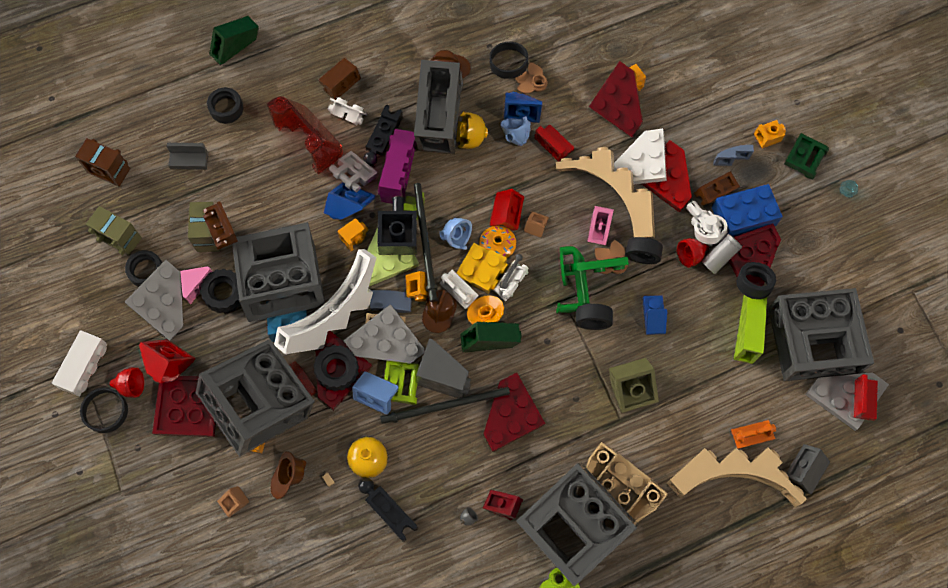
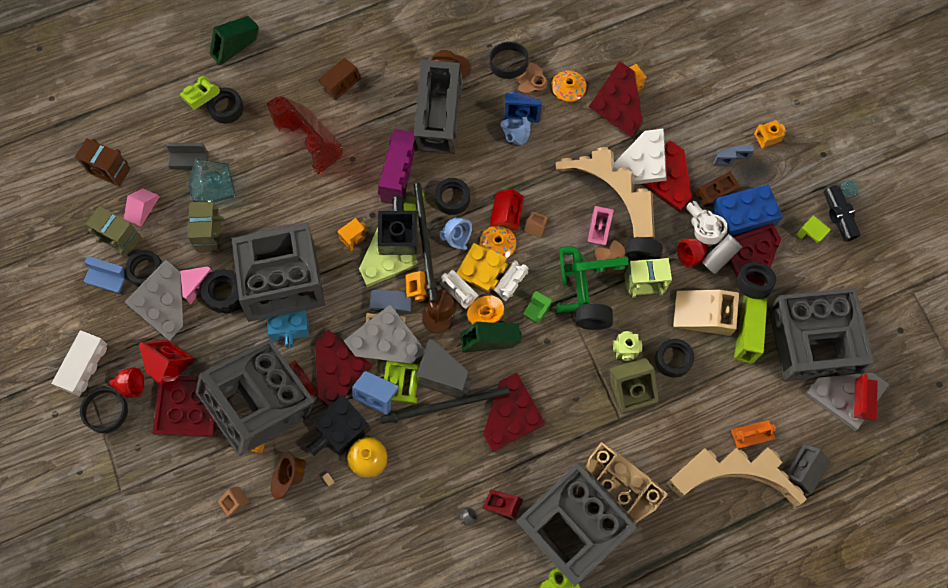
(104, 275): none -> medium blue panel
(139, 206): none -> bright pink slope
(195, 96): none -> lime plate
(211, 181): none -> clear light blue slope
(219, 226): reddish brown hinge -> none
(325, 357): black tyre -> none
(334, 314): white arch -> none
(338, 427): none -> black brick
(345, 202): blue slope -> none
(354, 113): white hinge -> none
(357, 168): light grey plate -> none
(381, 135): black plate -> none
(386, 508): black plate -> none
(452, 183): none -> black tyre
(471, 131): yellow cylinder -> none
(503, 284): dark grey hinge -> none
(538, 307): none -> bright green panel
(553, 142): red panel -> none
(568, 92): none -> light orange dish
(621, 347): none -> yellowish green brick
(647, 277): none -> yellowish green container
(654, 315): blue slope -> none
(683, 346): none -> black tyre
(707, 311): none -> tan slope
(800, 153): dark green plate -> none
(814, 229): none -> lime panel
(842, 213): none -> black piece

